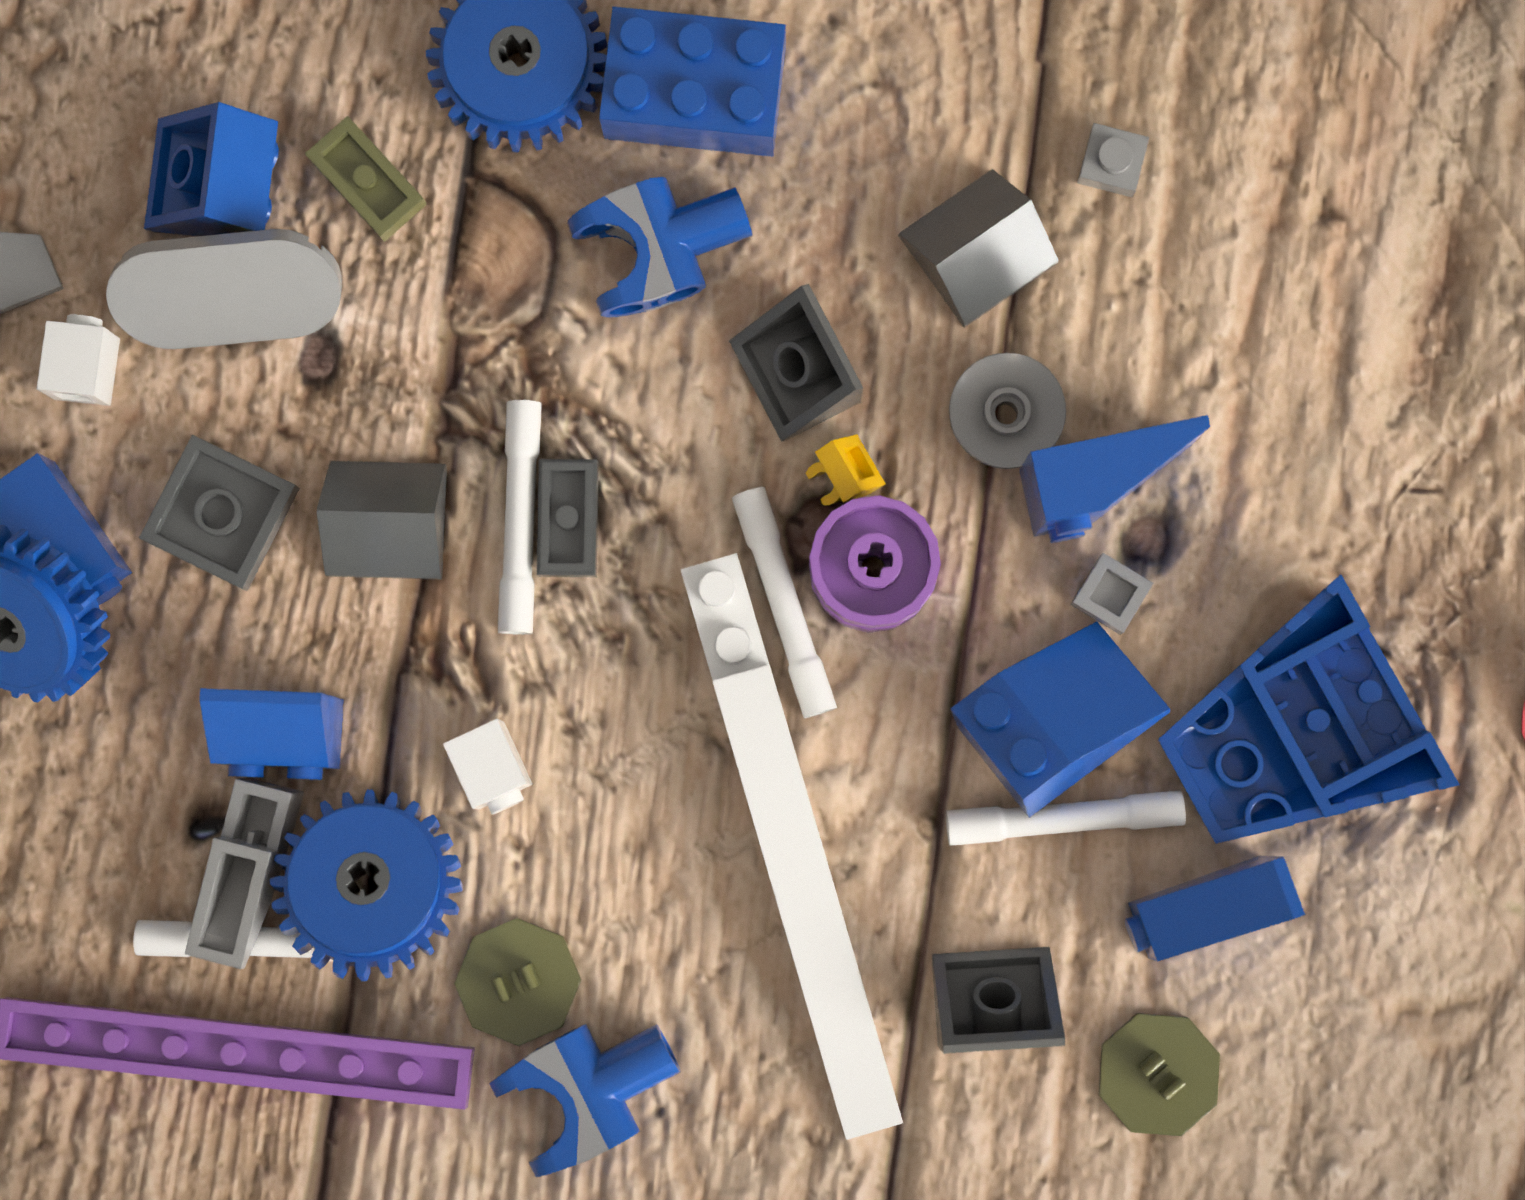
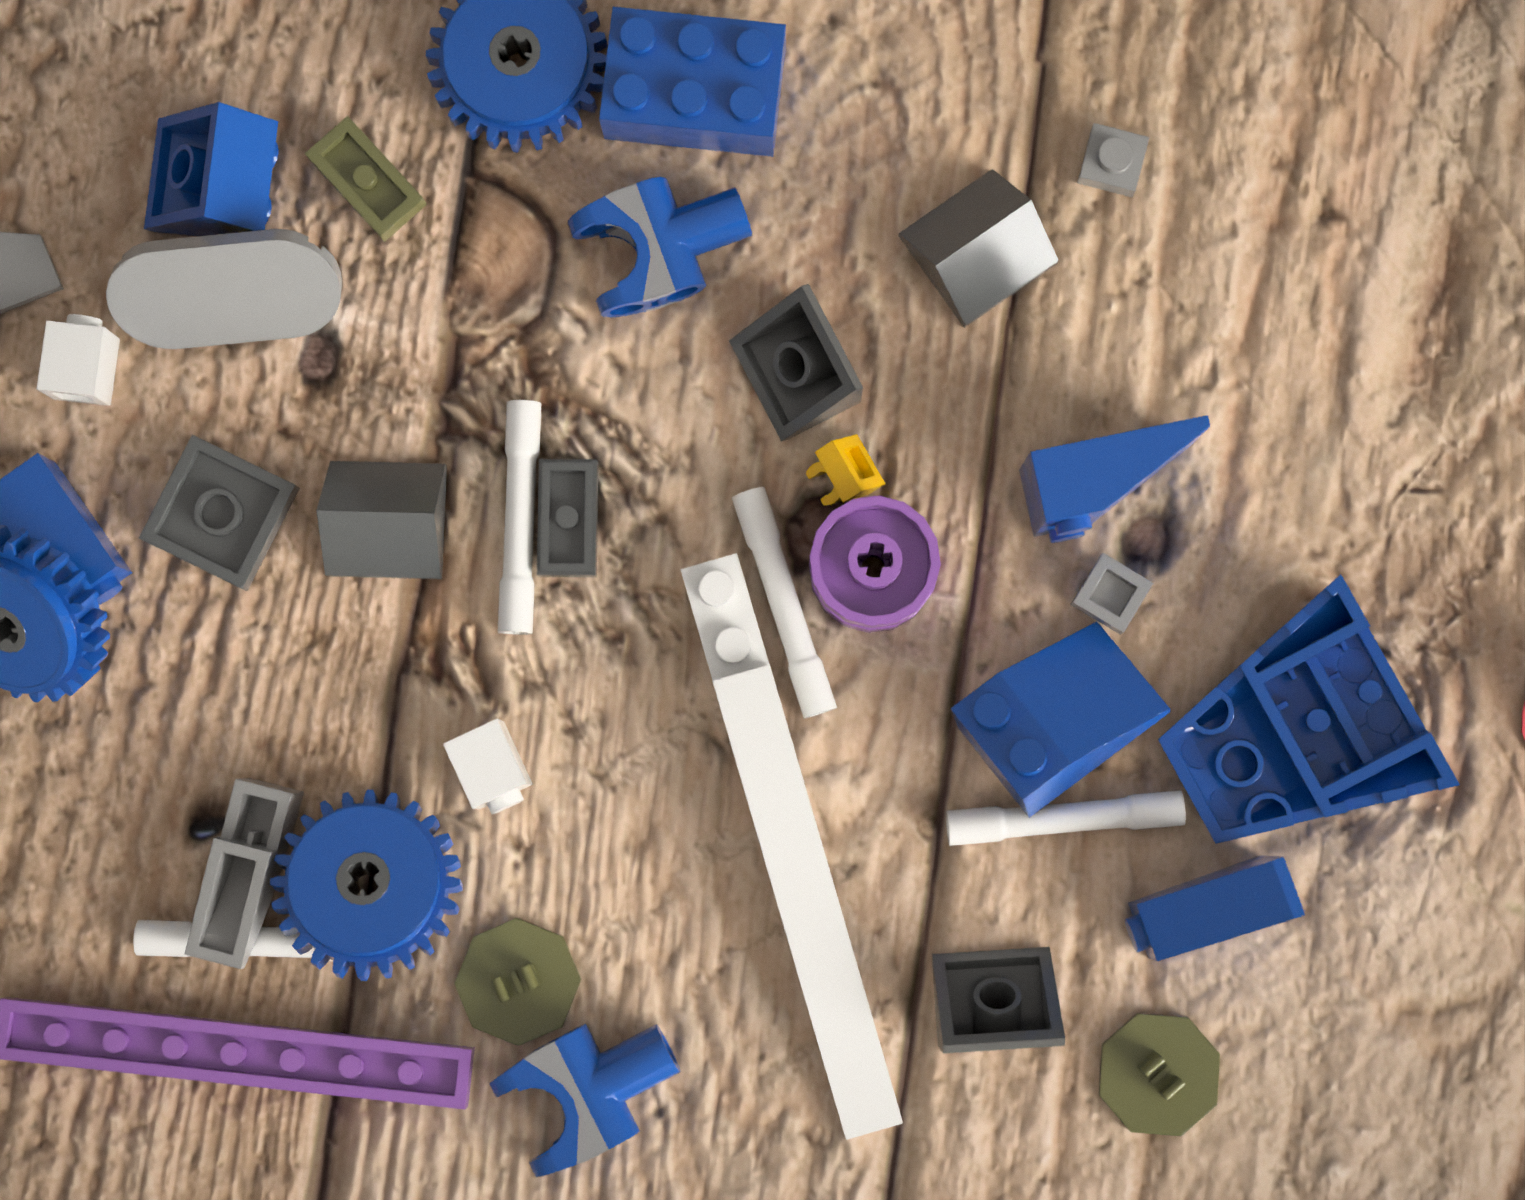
(272, 731): blue slope -> none
(1014, 382): light grey dish -> none

